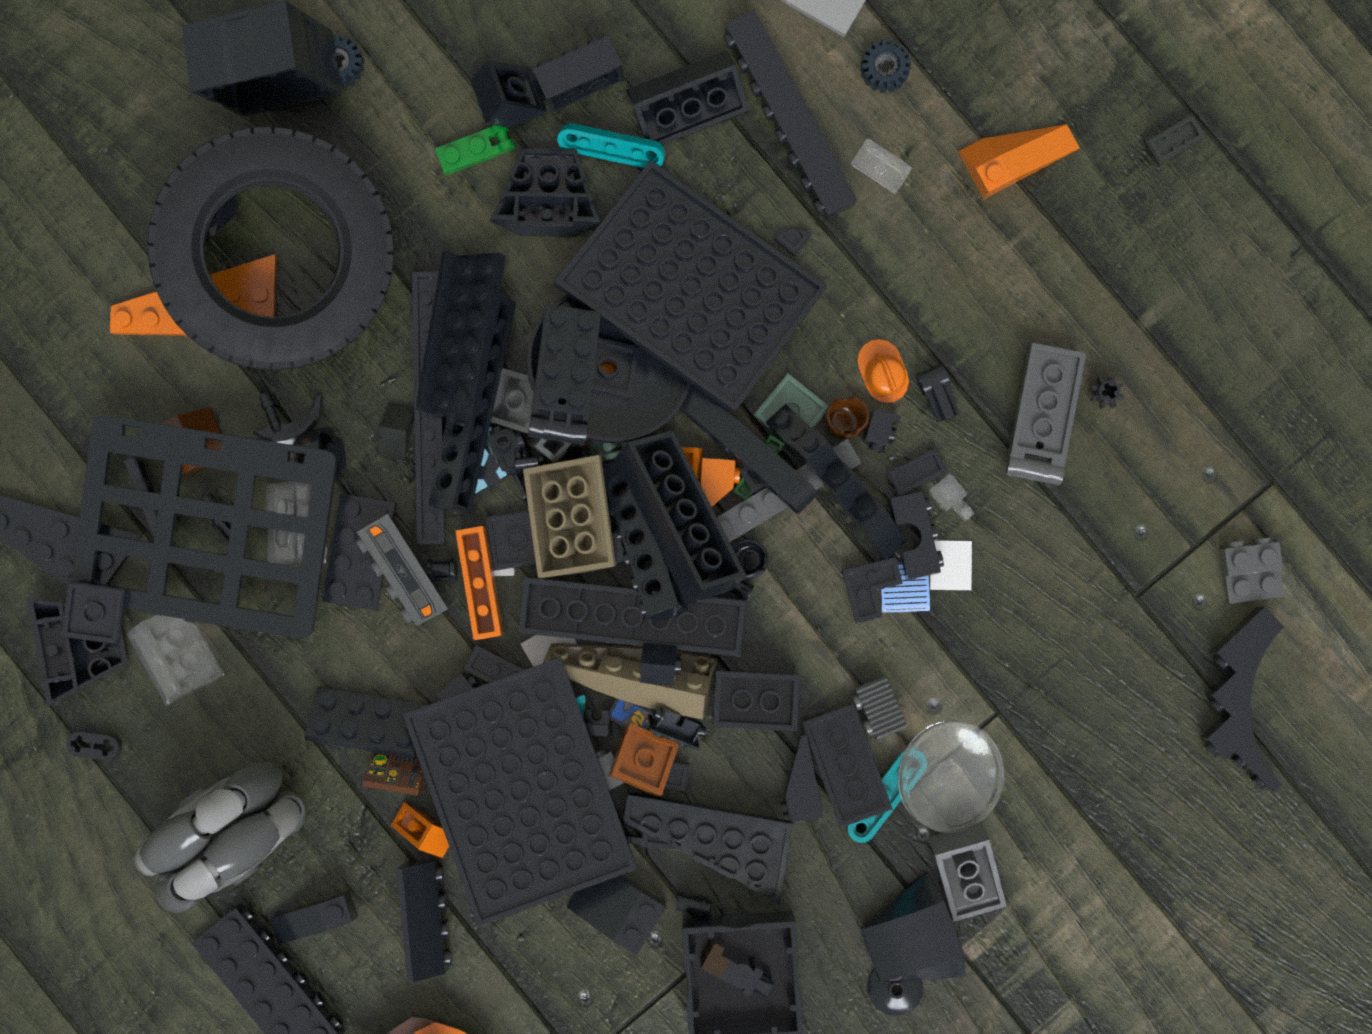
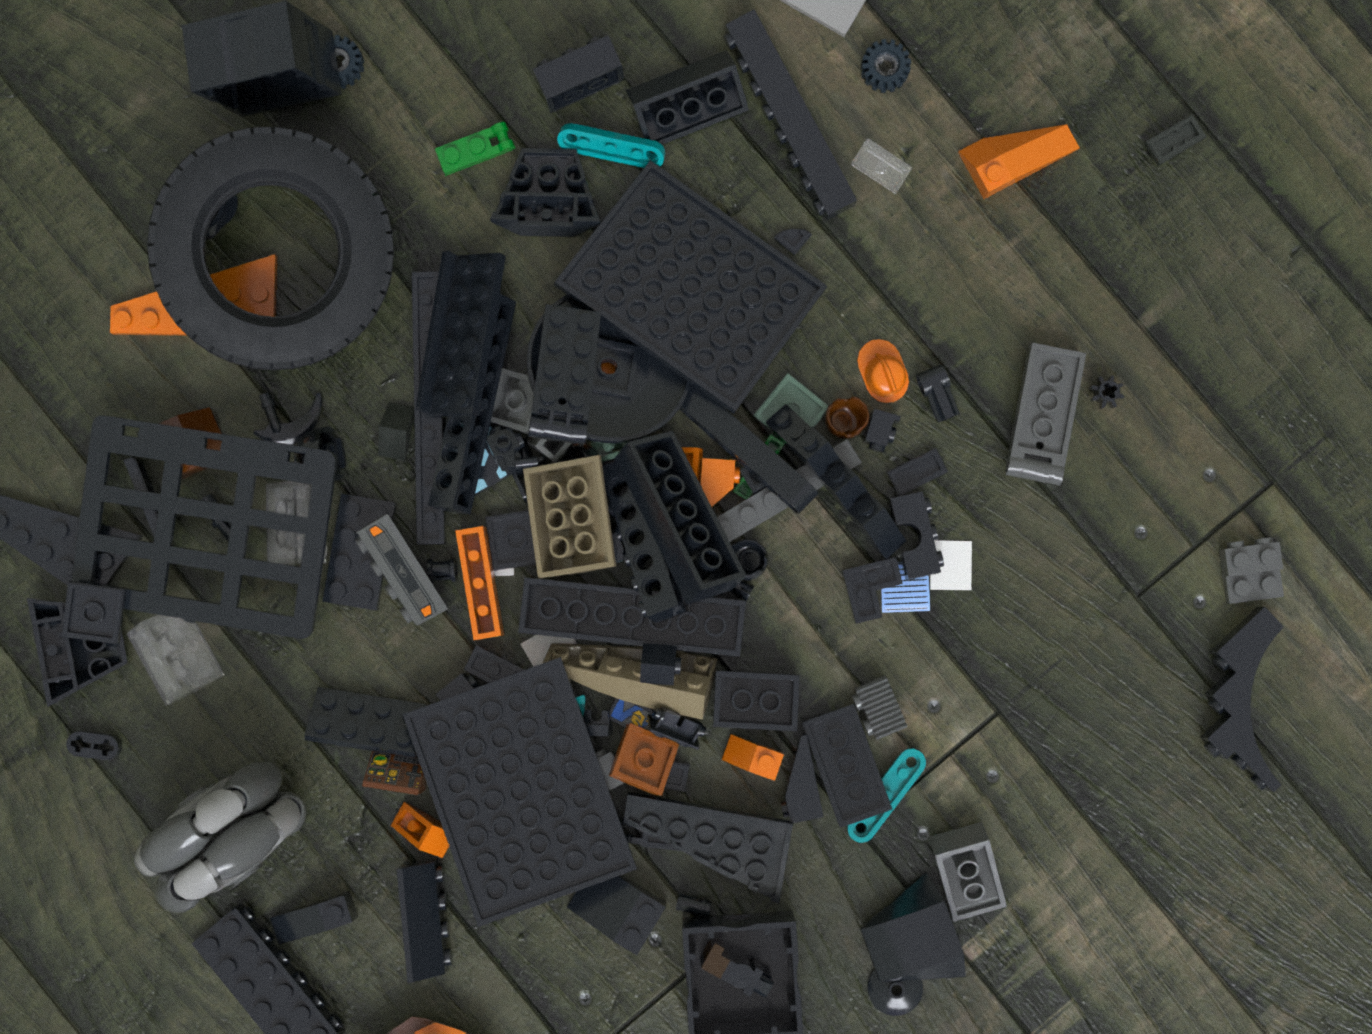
(507, 94): black slope -> none
(753, 757): none -> orange slope
(950, 495): clear plate -> none
(951, 776): clear dish -> none

